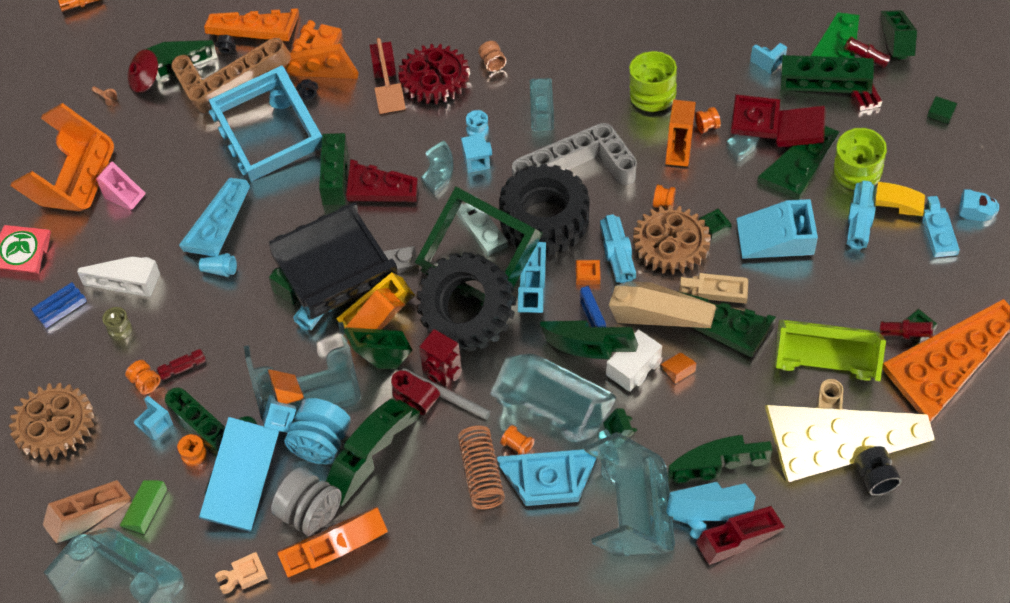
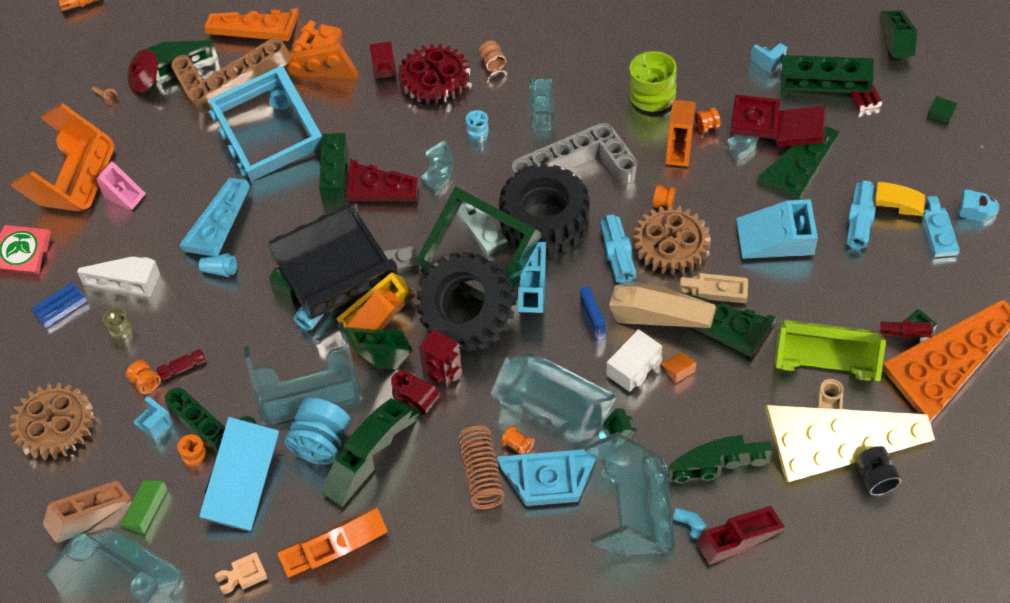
(225, 43): black plate -> none
(278, 415): medium azure panel -> none
(285, 387): orange slope -> none
(306, 502): light grey wheel -> none
(307, 89): black plate -> none
(389, 96): nougat piece -> none
(457, 399): light grey bar -> none
(476, 153): medium azure brick -> none
(587, 272): orange tile -> none
(587, 341): dark green slope -> none
(711, 502): medium azure slope -> none
(716, 222): dark green tile -> none
(836, 36): green wing -> none
(859, 157): lime wheel -> none
(867, 51): dark red pin -> none

